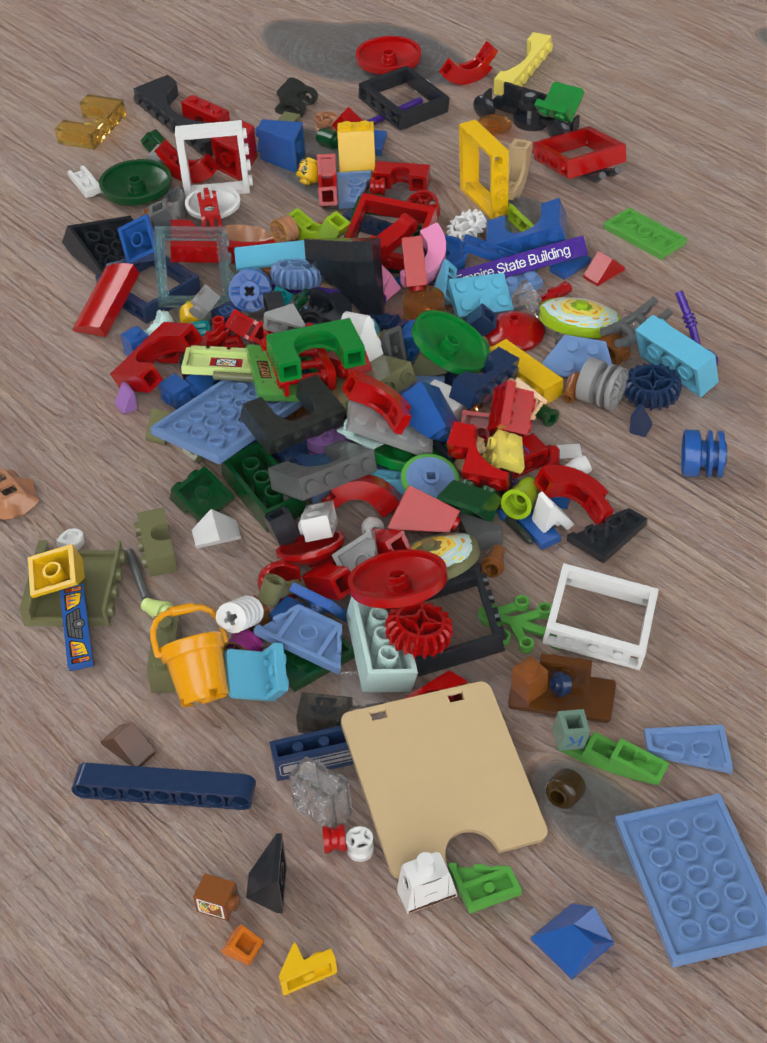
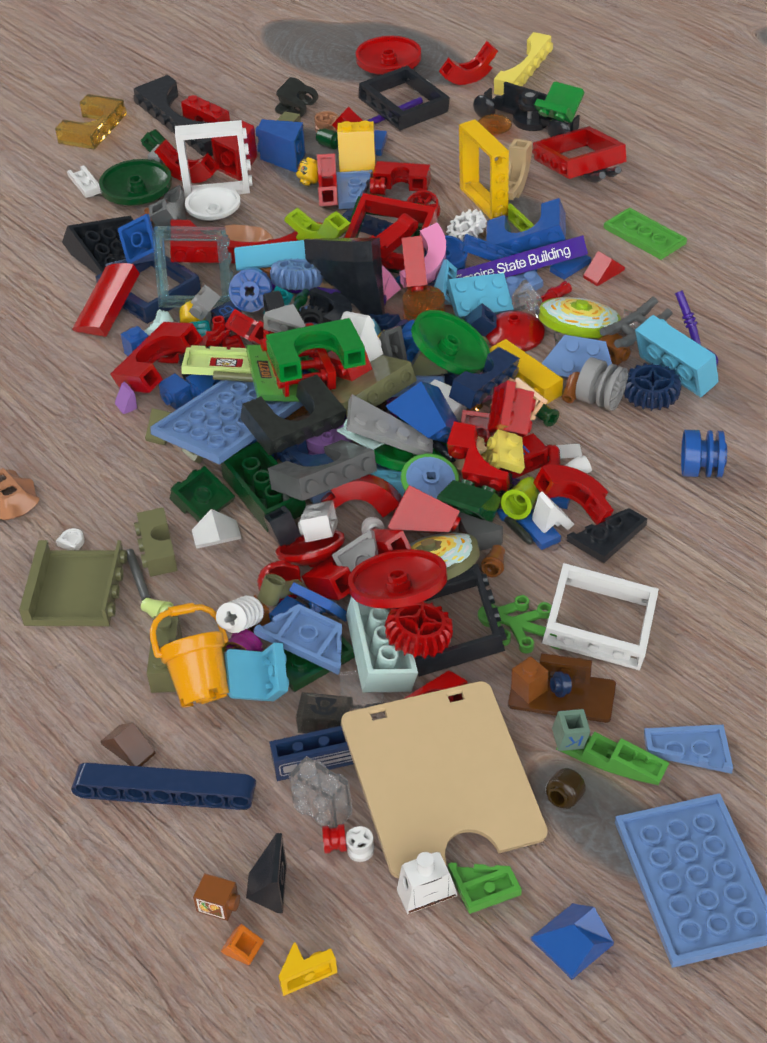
(55, 570): yellow slope -> none
(76, 628): tile -> none
(209, 202): red piece -> none
(284, 229): nougat wheel -> none
(380, 397): red arch -> none
(640, 422): dark blue slope -> none

